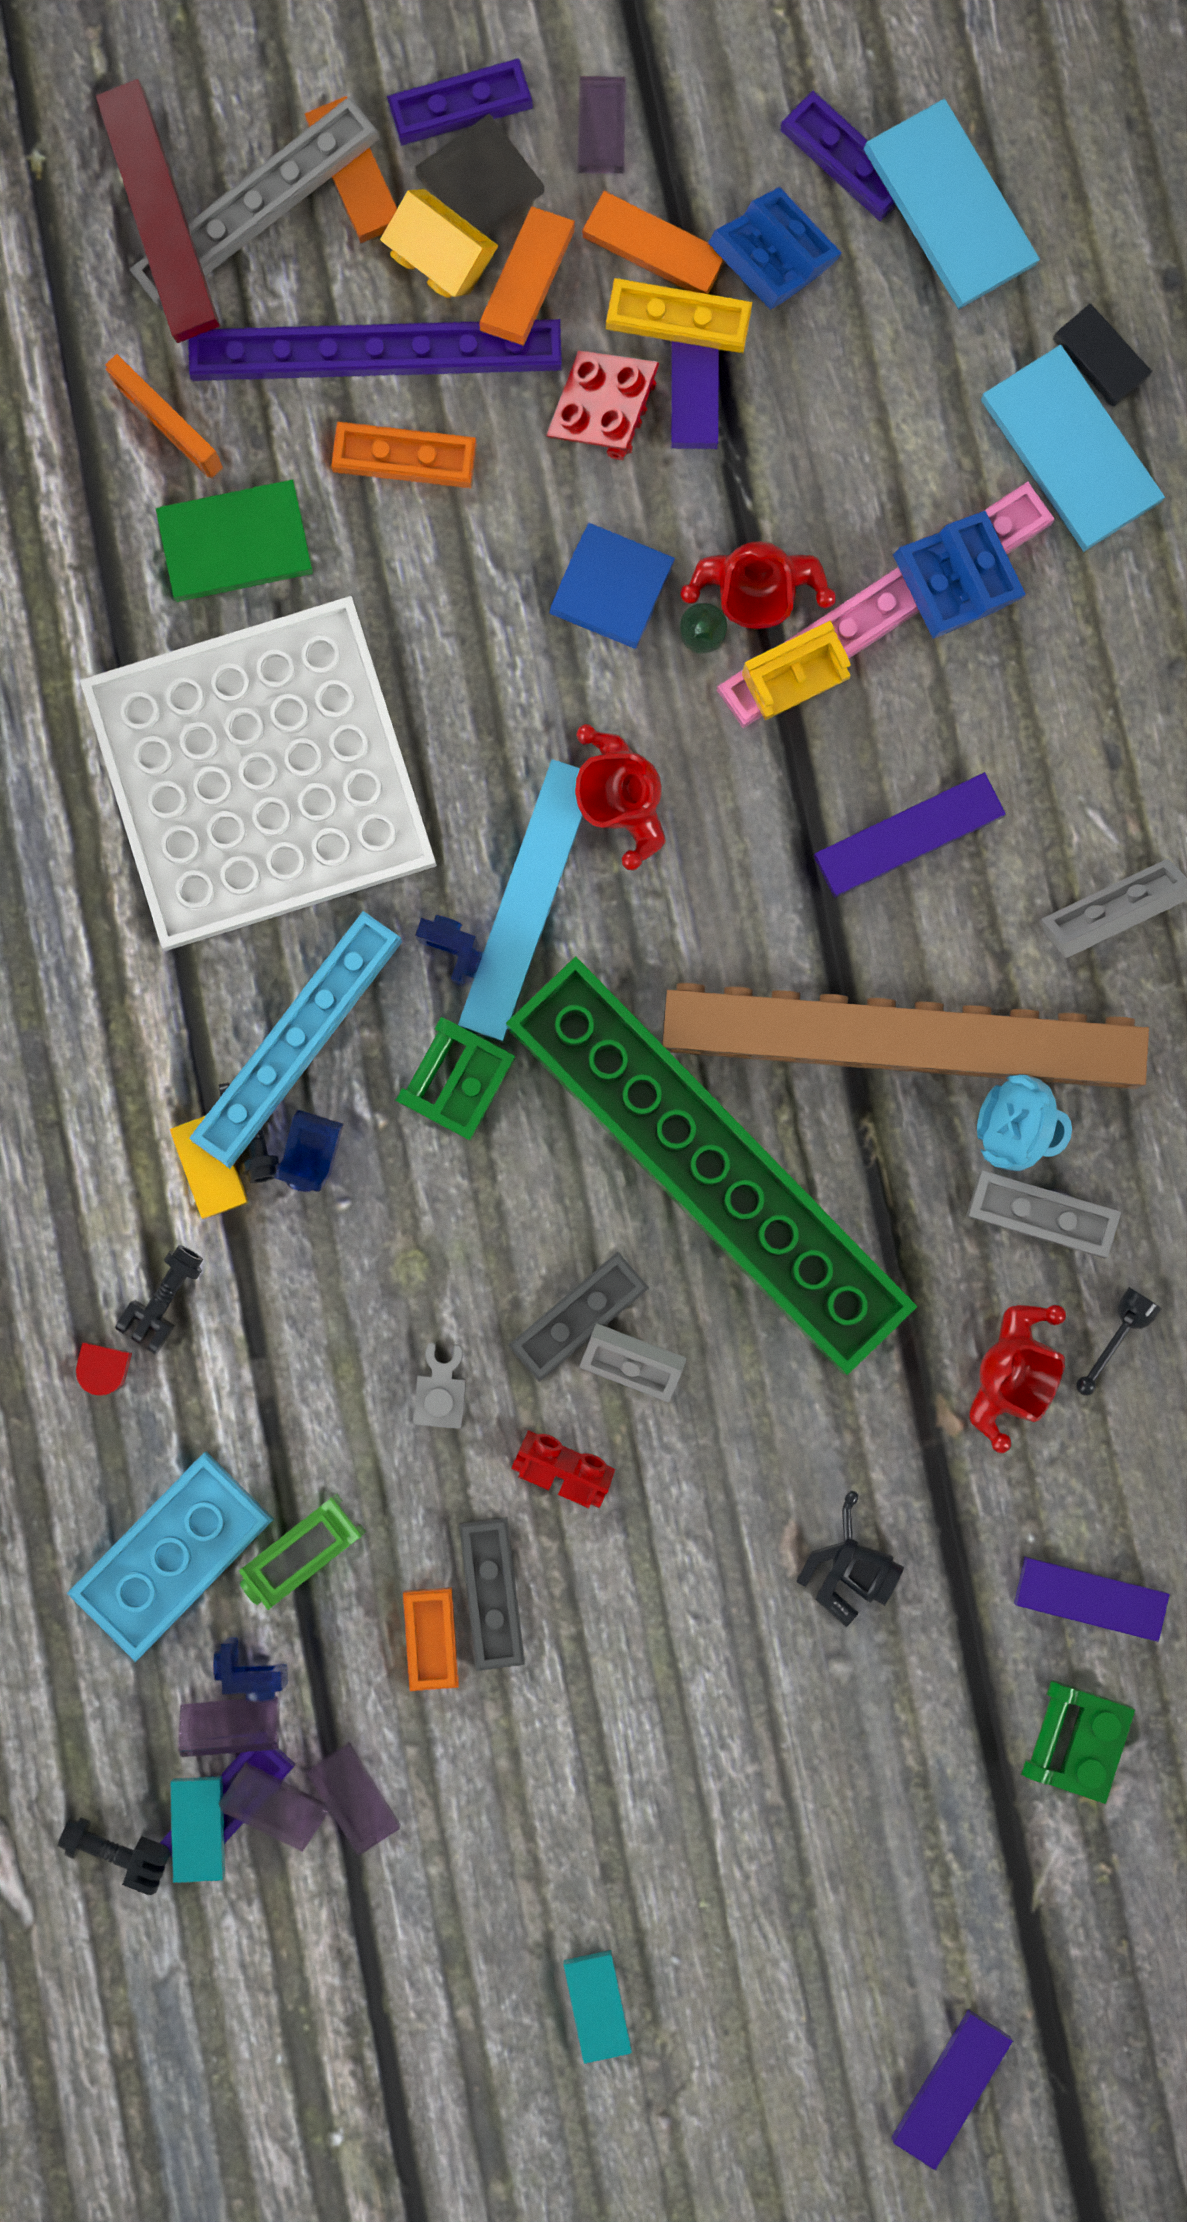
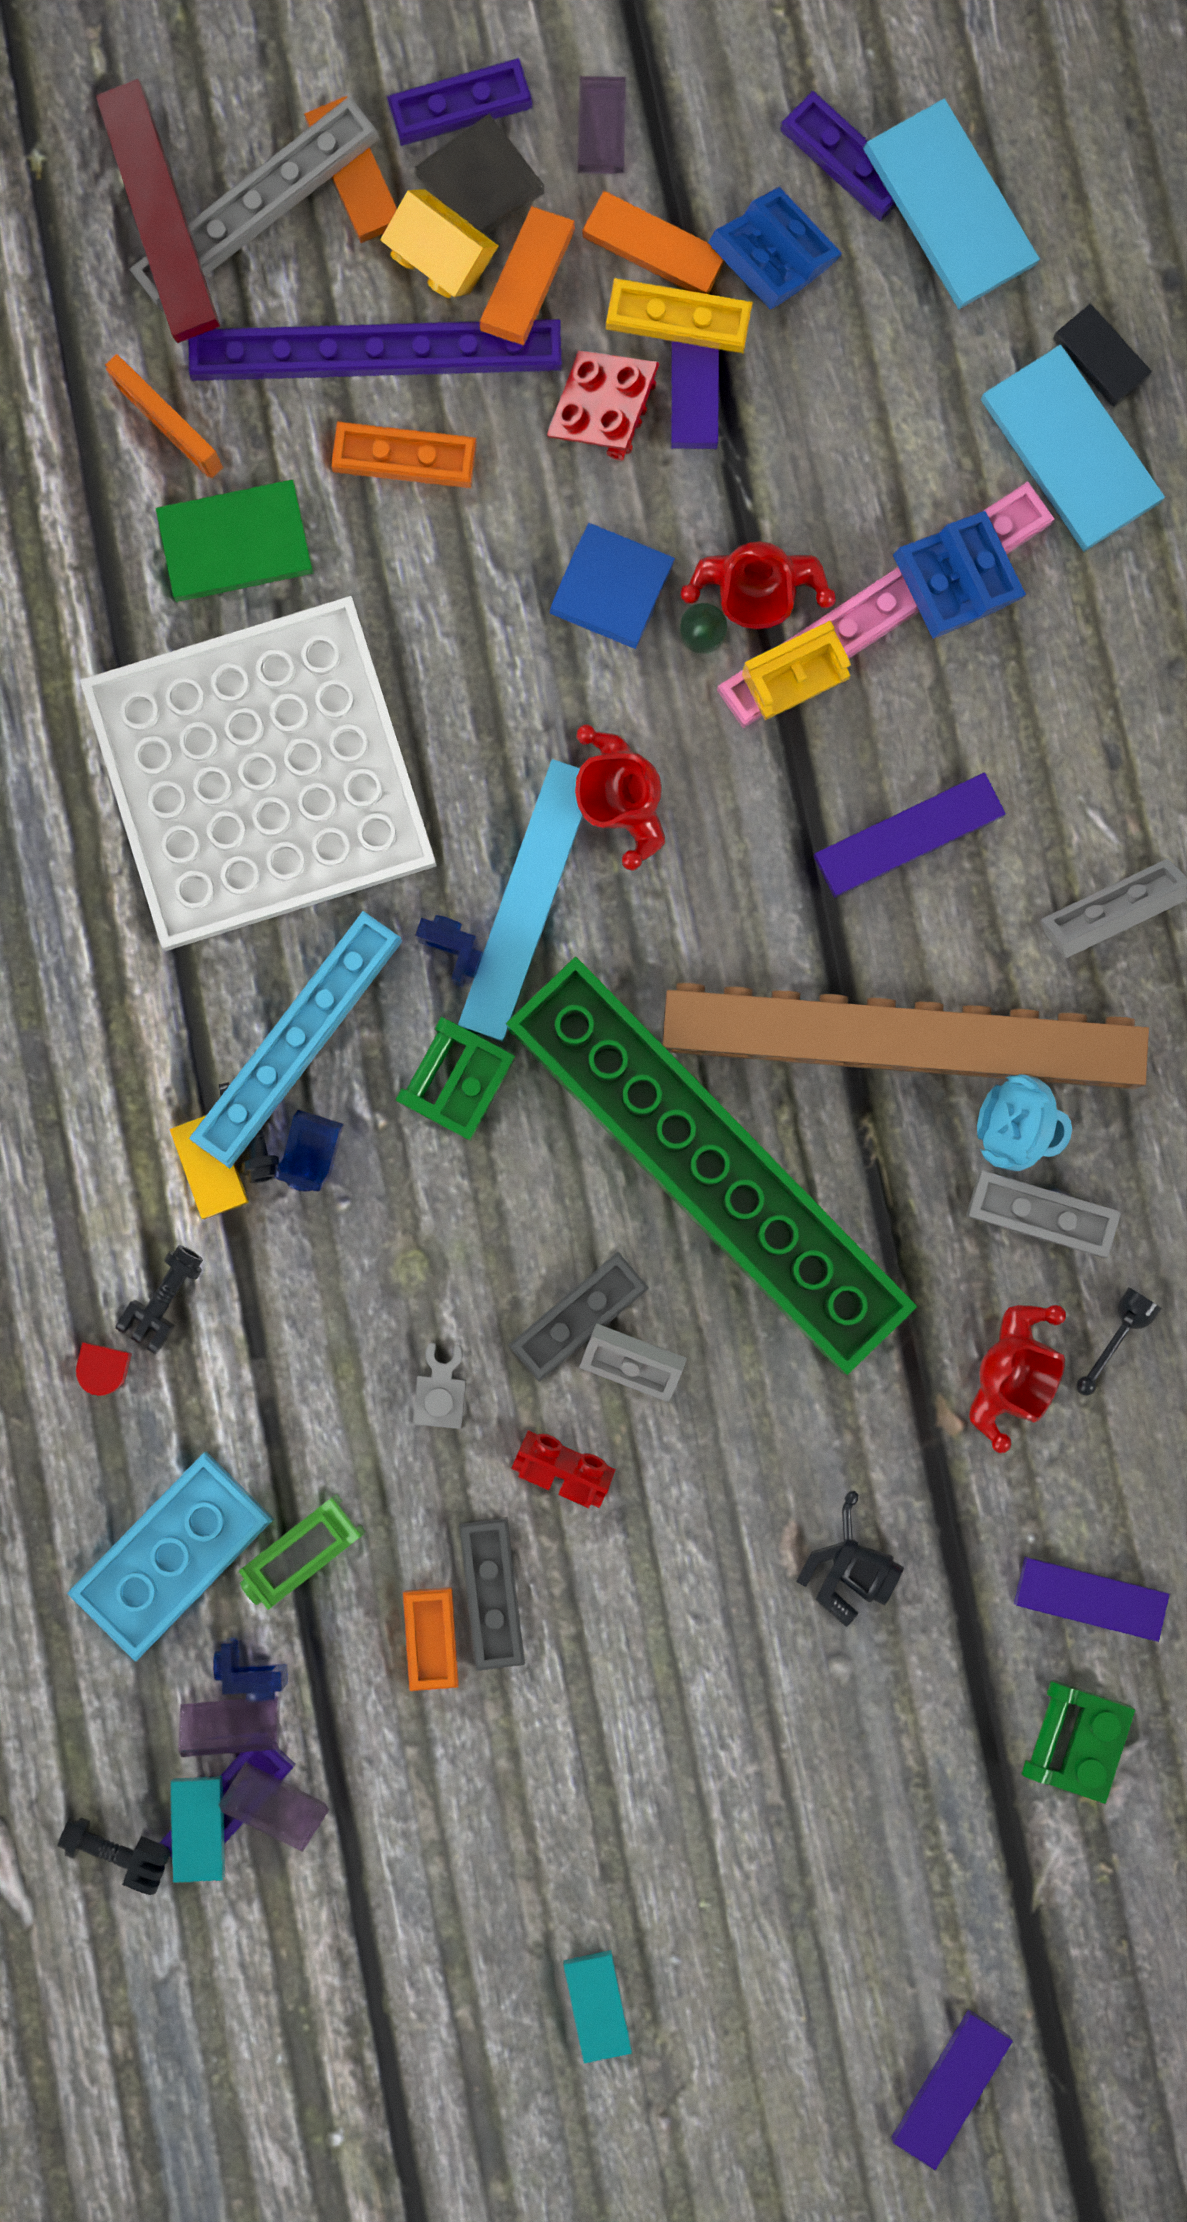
(353, 1798): clear purple tile -> none

